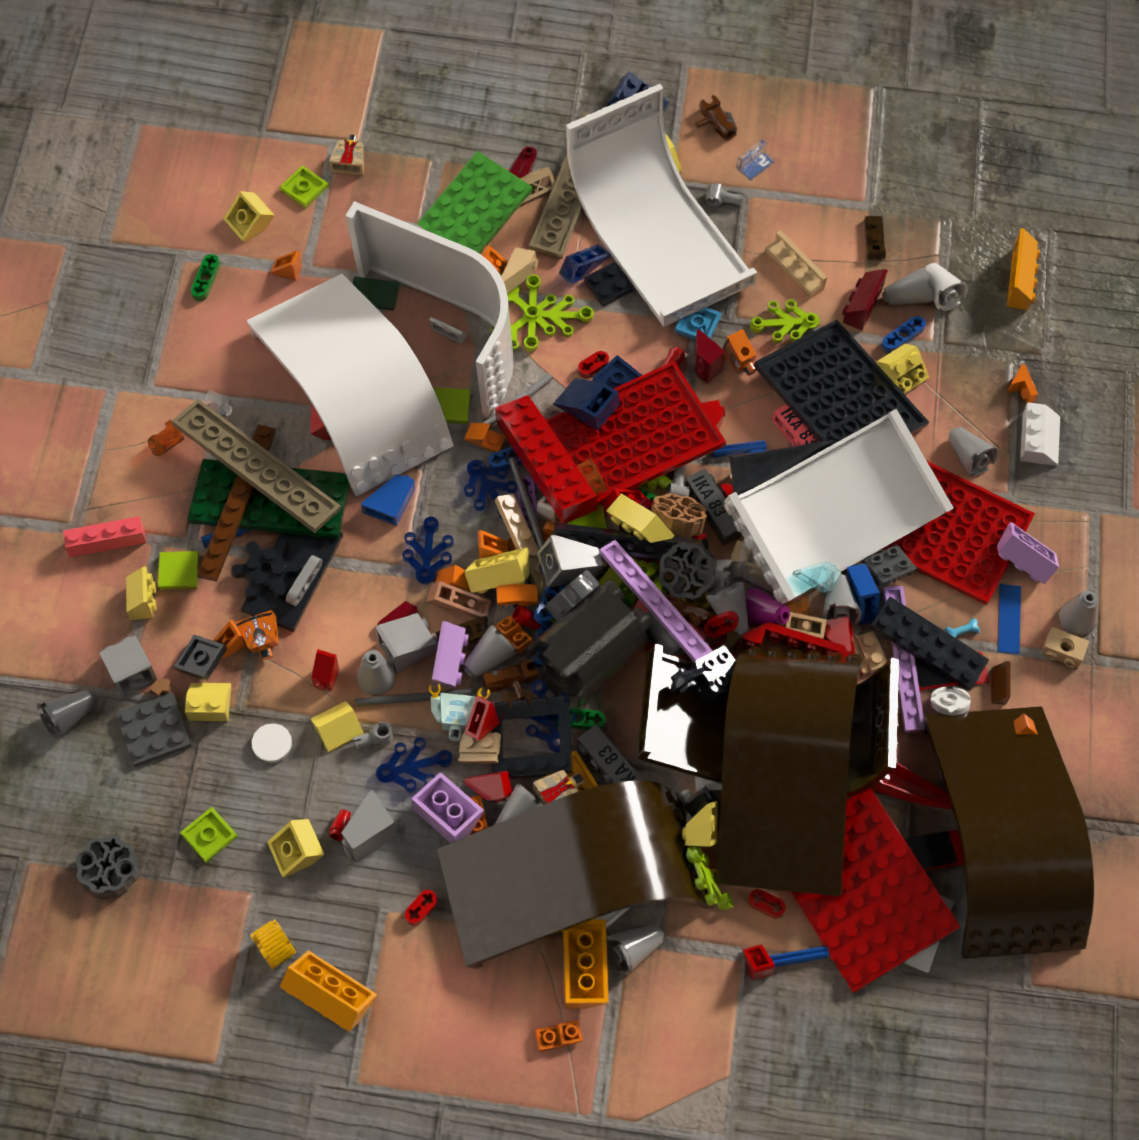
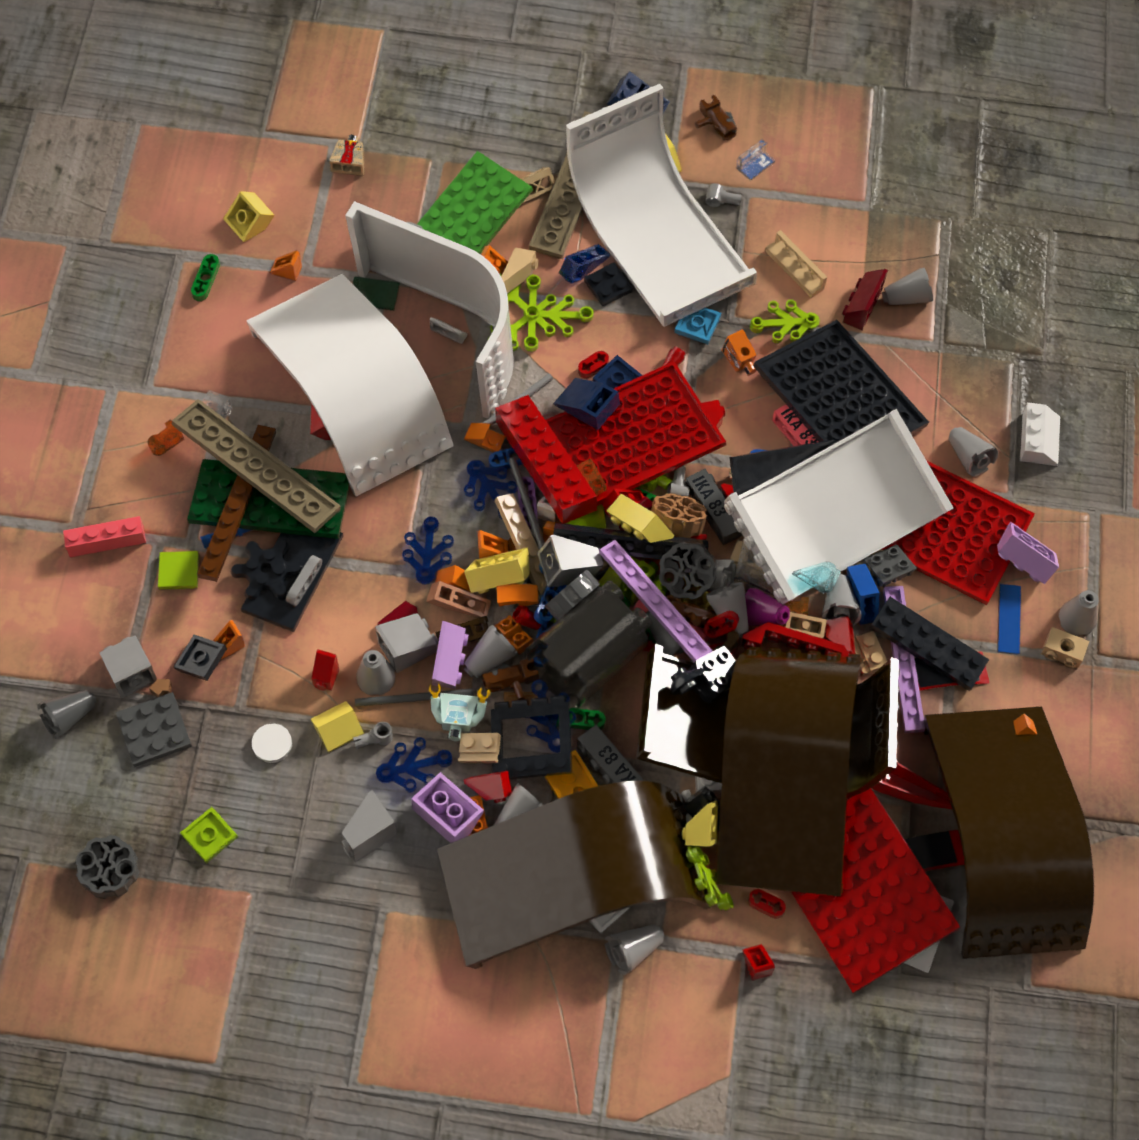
(140, 595): light yellow slope -> none
(208, 702): light yellow slope -> none
(260, 633): orange torso -> none
(273, 944): yellow brick -> none
(295, 847): light yellow slope -> none
(303, 187): lime tile -> none
(327, 990): light orange slope -> none
(339, 825): red cone -> none
(390, 500): blue slope -> none
(417, 904): red beam -> none
(454, 404): lime tile -> none
(481, 719): red slope -> none
(524, 163): dark red piece -> none
(557, 786): torso -> none
(558, 1036): orange slope -> none
(585, 965): light orange slope -> none
(707, 357): dark red slope -> none
(739, 448): blue axle -> none
(800, 956): blue axle -> none
(874, 237): dark brown plate -> none
(904, 367): light yellow slope -> none
(906, 327): blue beam -> none
(945, 287): white cone -> none
(950, 701): white tile -> none
(970, 627): medium azure piece -> none
(1000, 683): reddish brown slope -> none
(1023, 271): light orange slope -> none
(1024, 383): orange slope -> none

